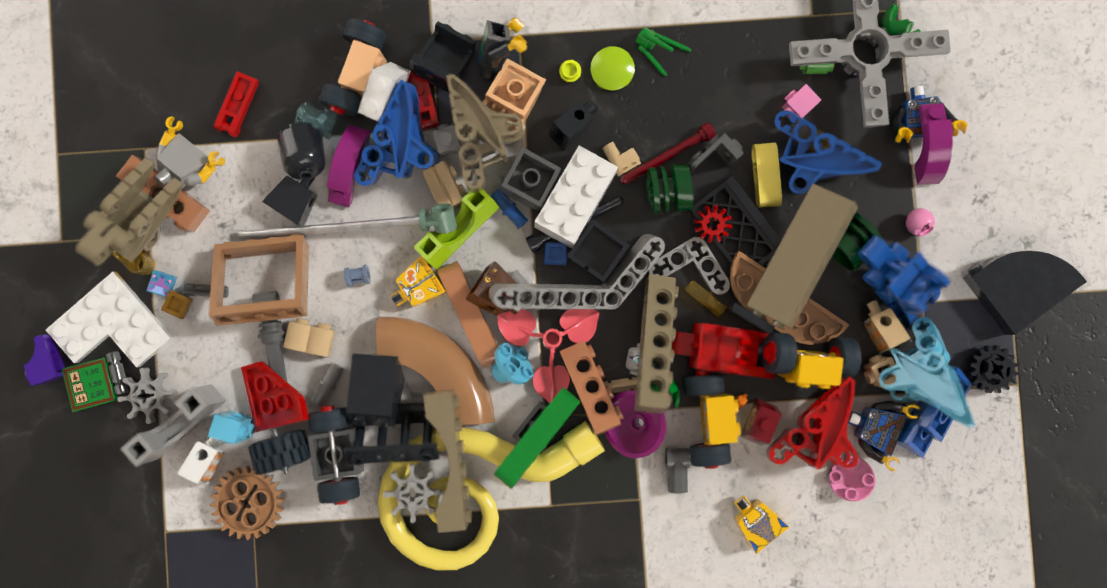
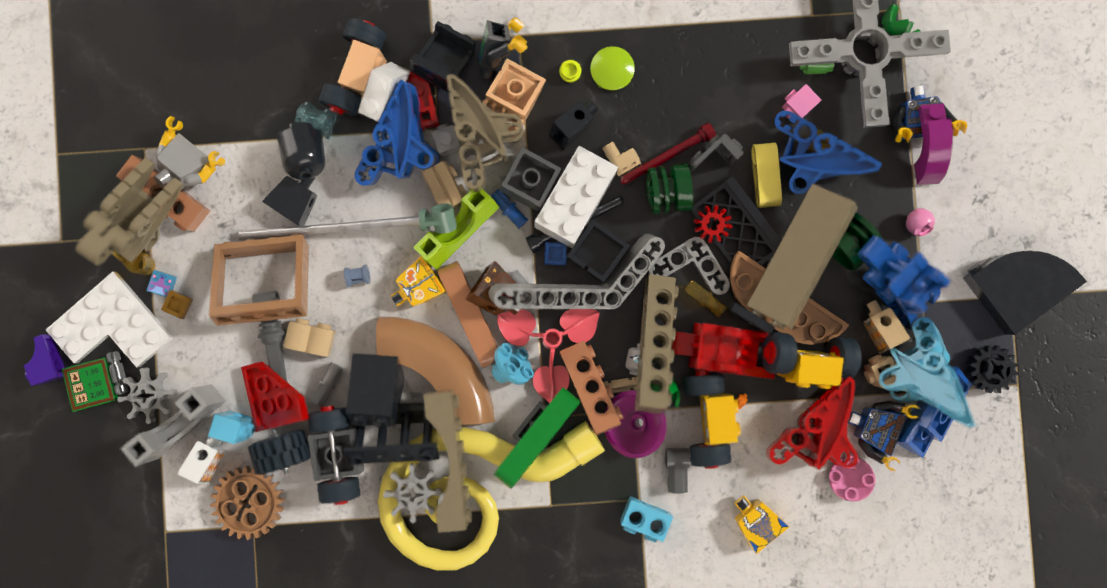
(201, 290): dark grey axle -> none
(236, 104): red plate -> none
(344, 163): magenta arch -> none
(648, 515): none -> medium azure brick
(649, 38): green plant -> none
(761, 422): dark red torso -> none

